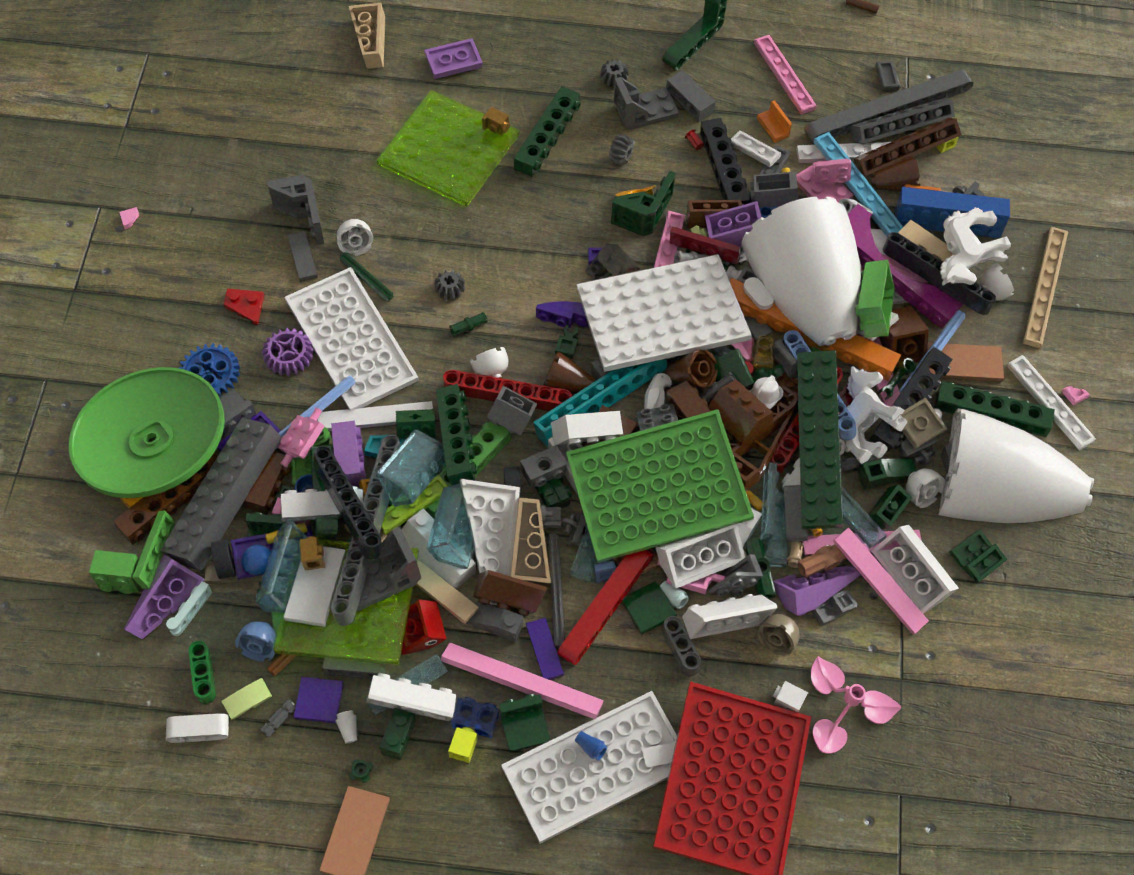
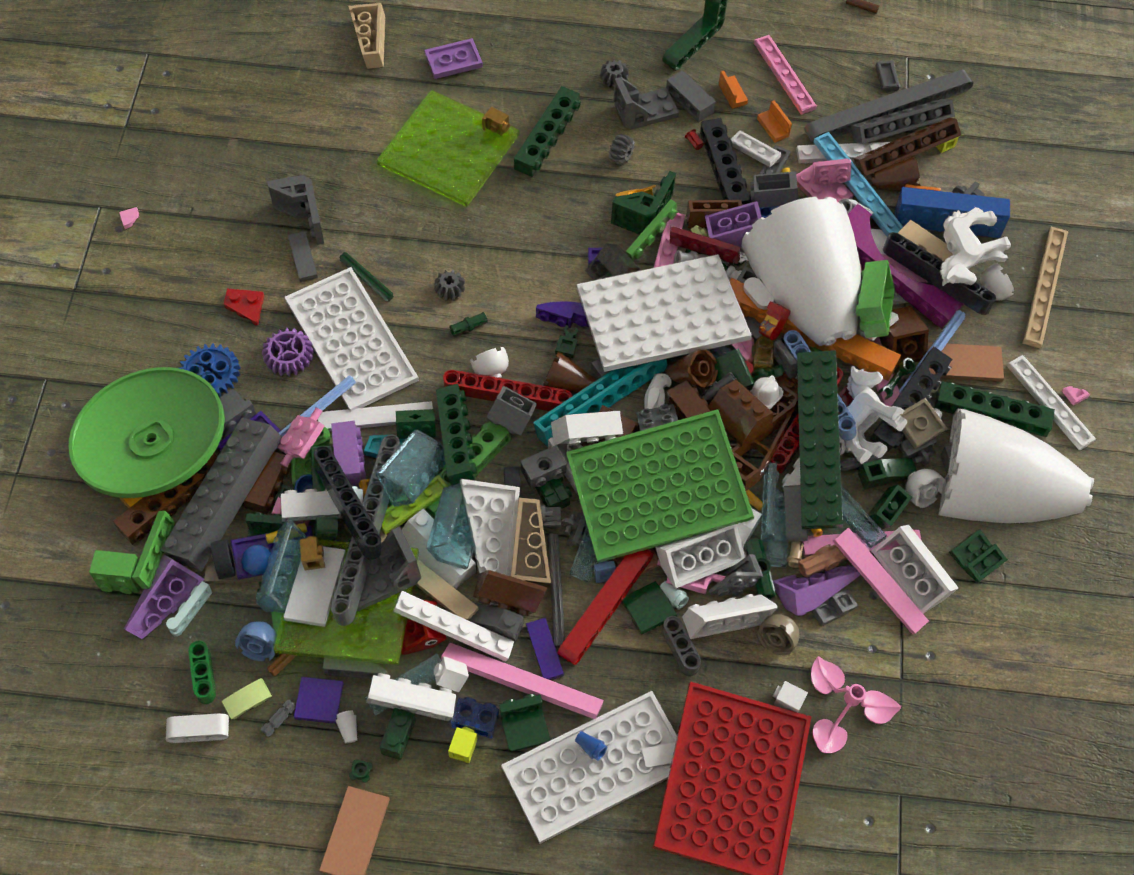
(354, 237): white cylinder -> none
(451, 674): none -> white brick
(453, 626): none -> white plate
(648, 235): none -> bright green plate
(732, 90): none -> orange panel
(774, 320): none -> red leg

